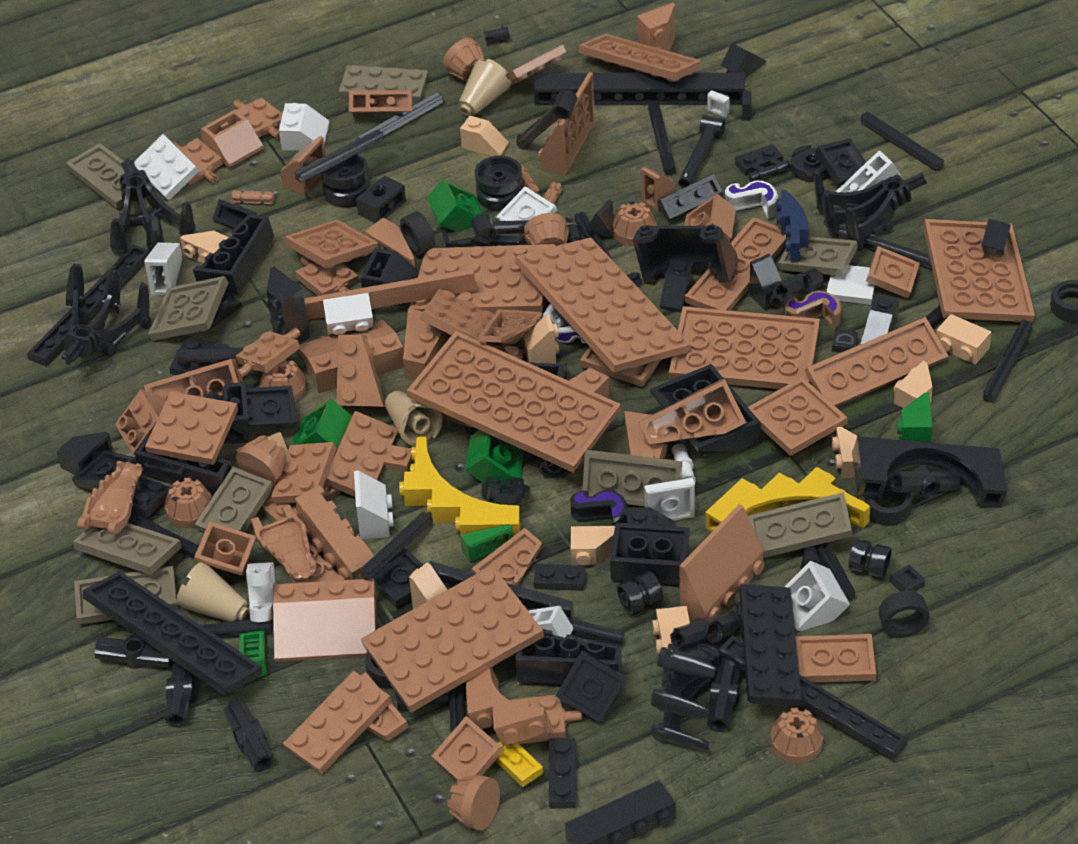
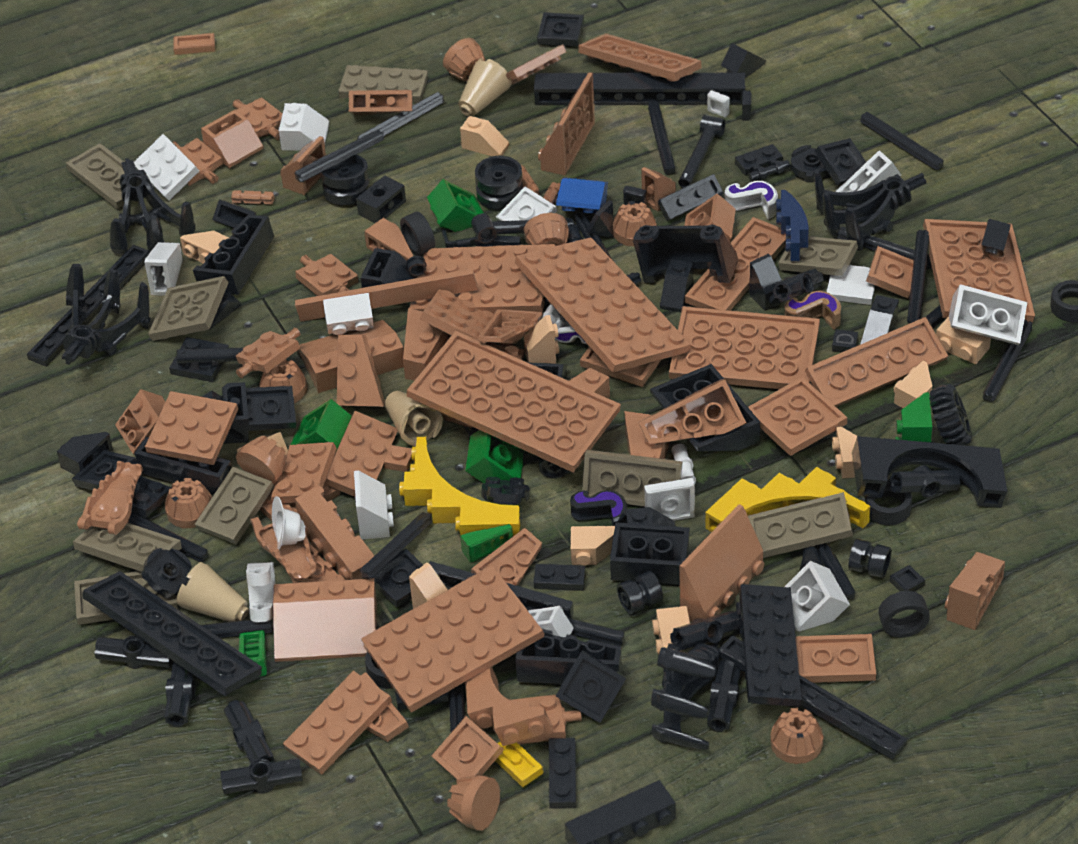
(158, 579): none -> black plate
(194, 43): none -> nougat tile
(198, 381): nougat wedge -> none
(225, 548): nougat slope -> none
(261, 776): none -> black piece
(286, 305): black slope -> none
(286, 525): none -> white piece
(330, 243): nougat plate -> none
(416, 266): none -> black plate
(497, 35): black pin -> none
(560, 29): none -> black plate
(562, 109): black piece -> none
(582, 194): none -> blue slope
(634, 194): none -> black tile
(657, 27): nougat slope -> none
(918, 276): none -> black axle
(950, 415): none -> black gear
(974, 590): none -> nougat wedge
(987, 314): none -> white slope

